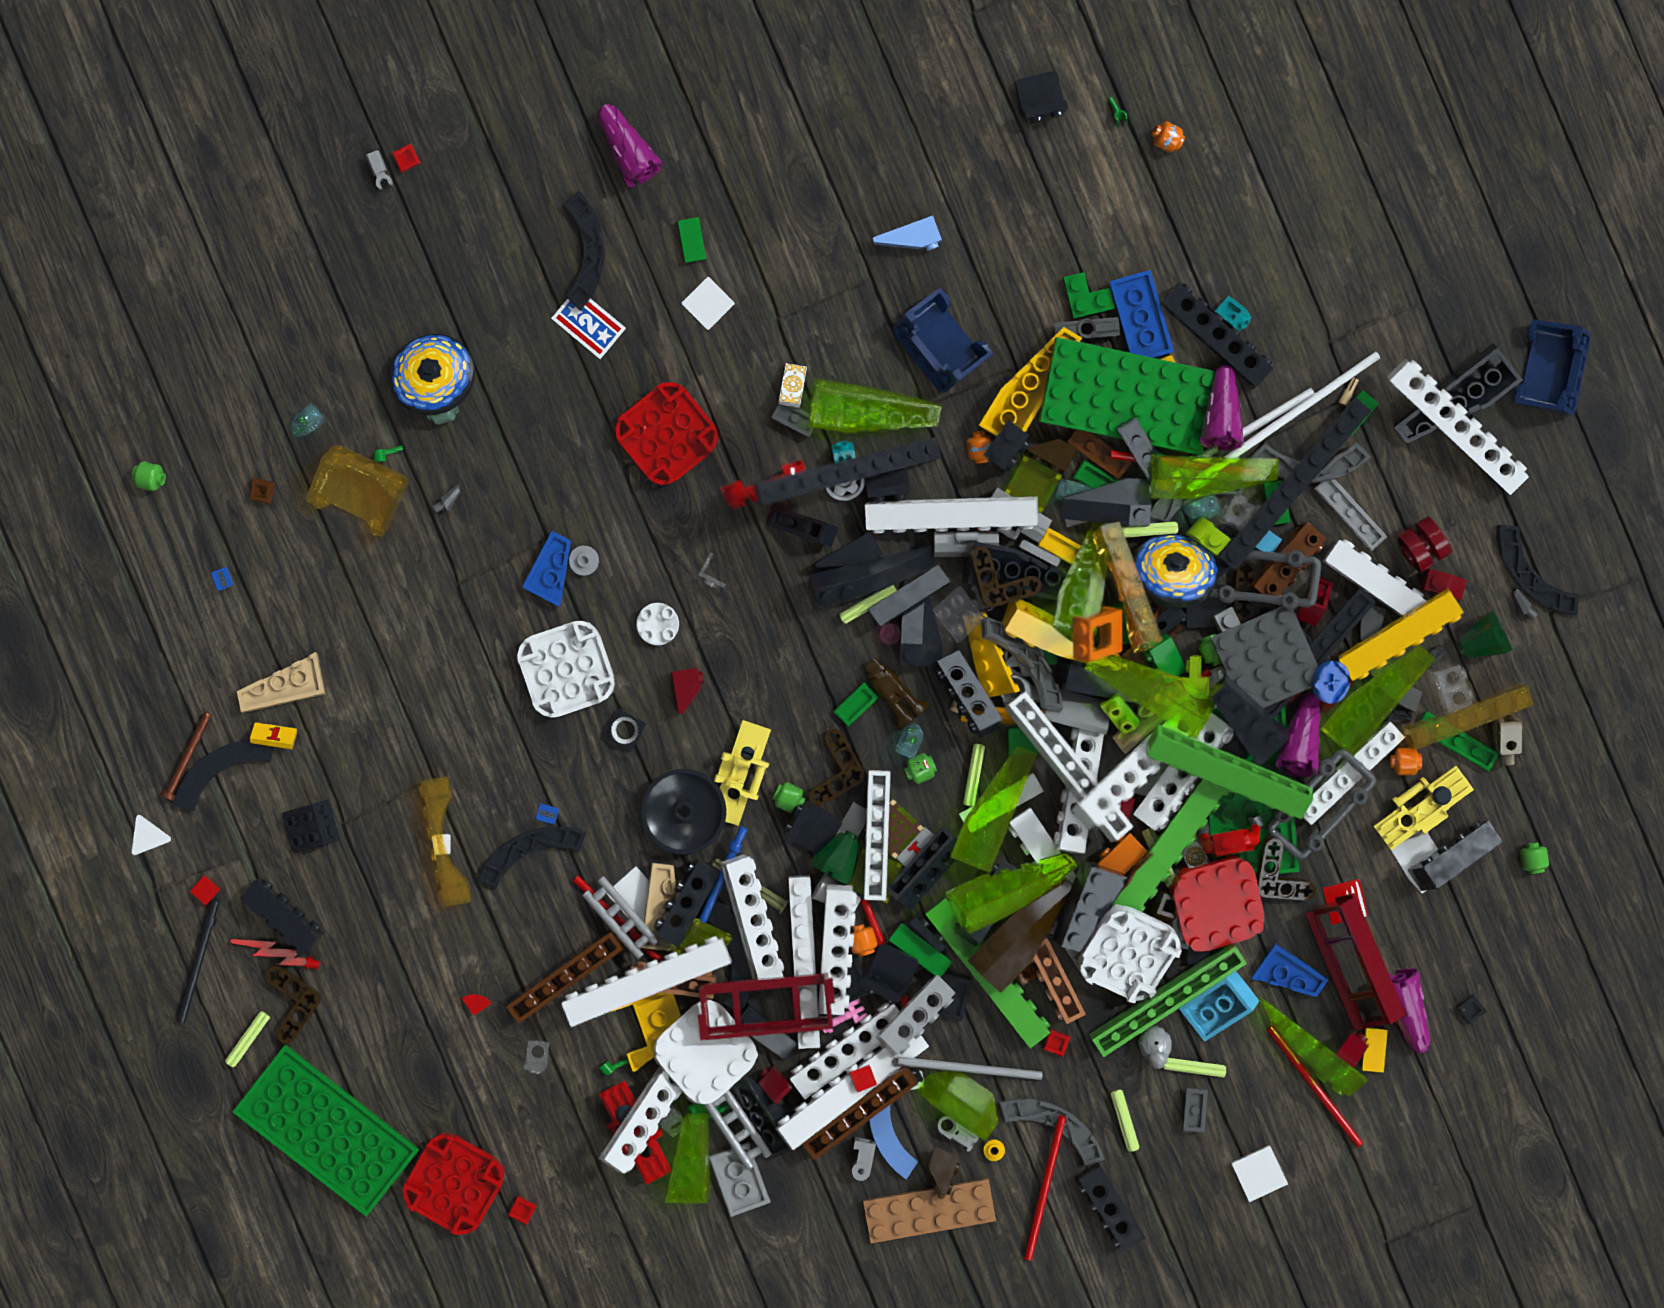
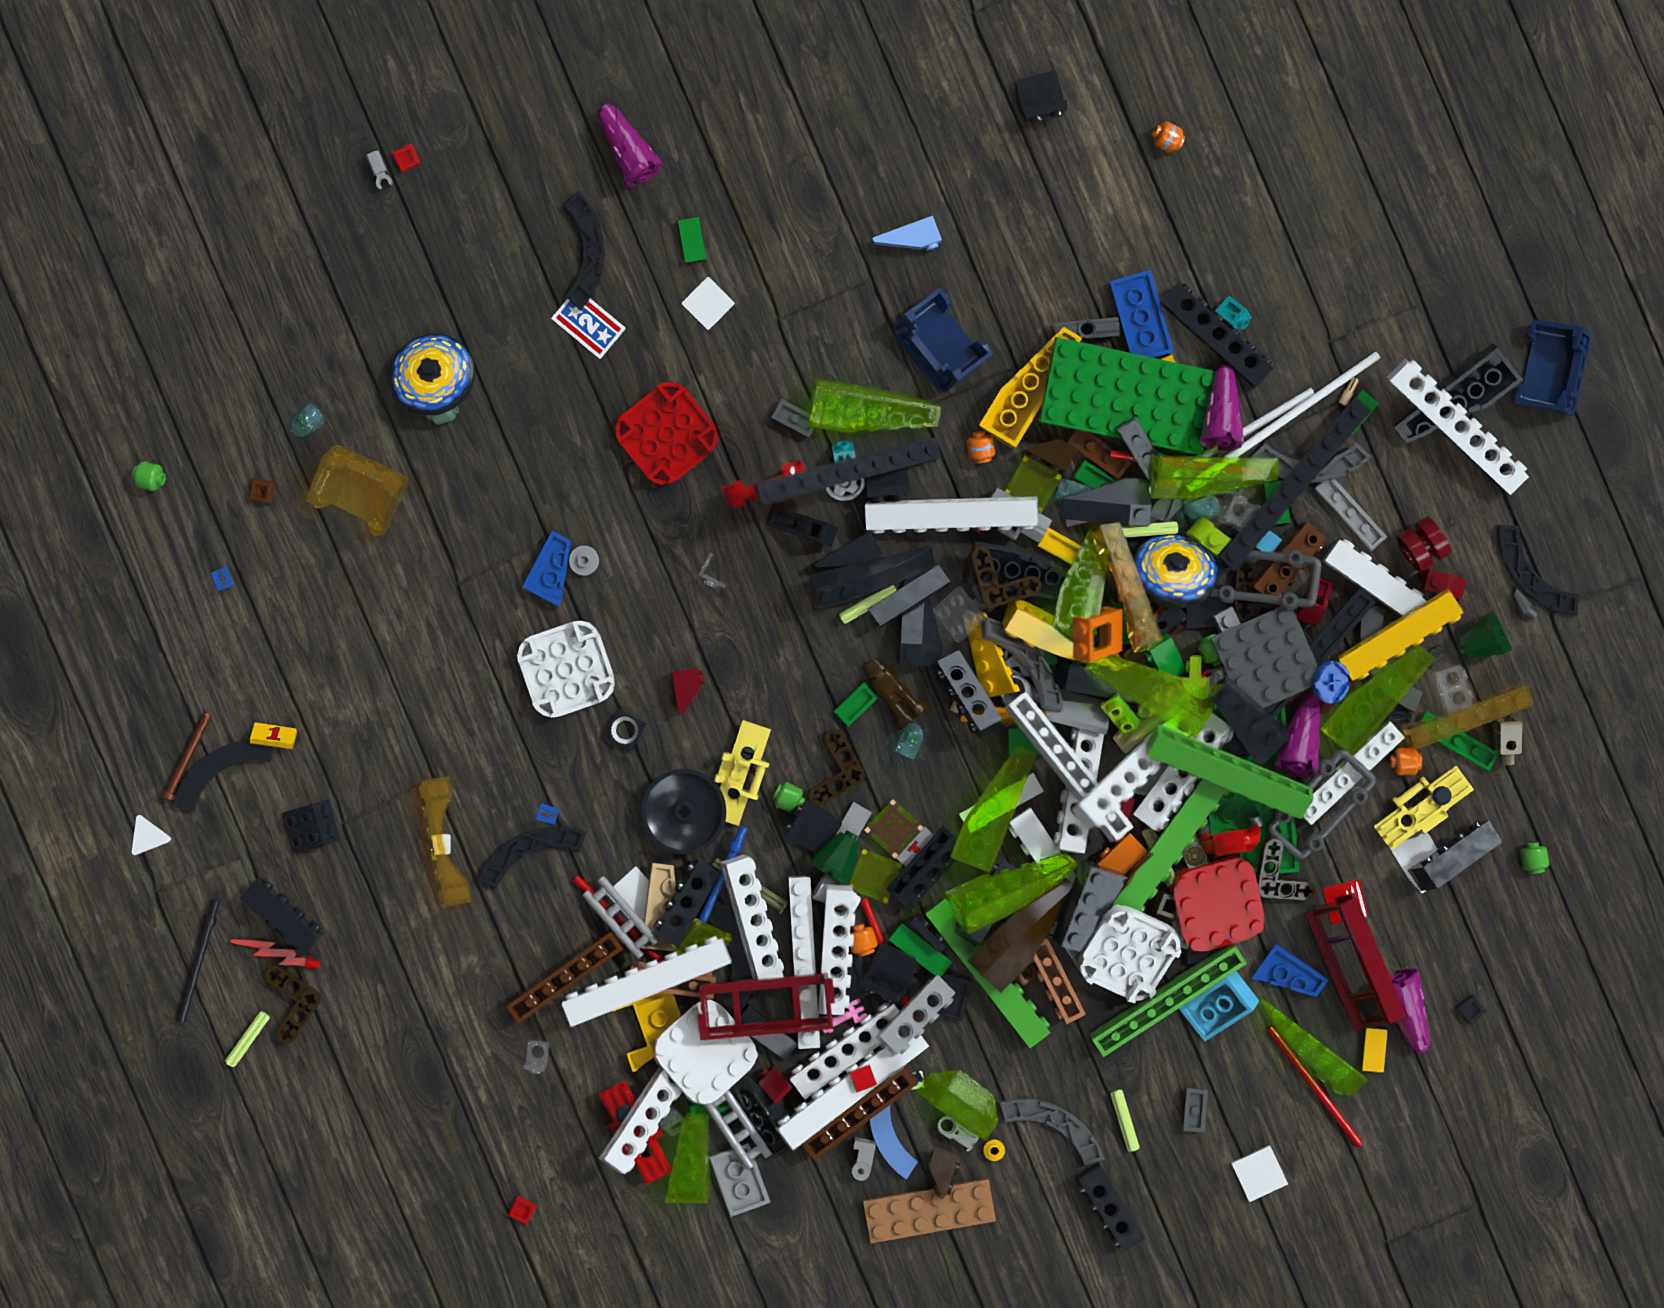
(205, 890): red tile -> none
(288, 685): tan wing -> none
(326, 1130): green plate -> none
(380, 455): green hand -> none
(447, 499): dark grey bar -> none
(453, 1183): red plate -> none
(476, 1002): red tile -> none
(607, 1068): green hand -> none
(657, 624): white dish -> none
(792, 385): tile -> none
(876, 835): white brick -> none
(890, 634): clear pink tile -> none
(920, 768): bright green head -> none
(960, 542): light grey piece -> none
(970, 1068): light grey piece -> none
(974, 774): yellowish green axle -> none
(1006, 446): black bracket -> none
(1039, 553): light grey tile -> none
(1045, 1187): red piece -> none
(1056, 1042): red tile -> none
(1085, 303): green plate -> none
(1119, 114): green hand -> none
(1155, 1054): light grey piece -> none
(1195, 1067): yellowish green axle -> none
(1353, 1048): dark red slope -> none

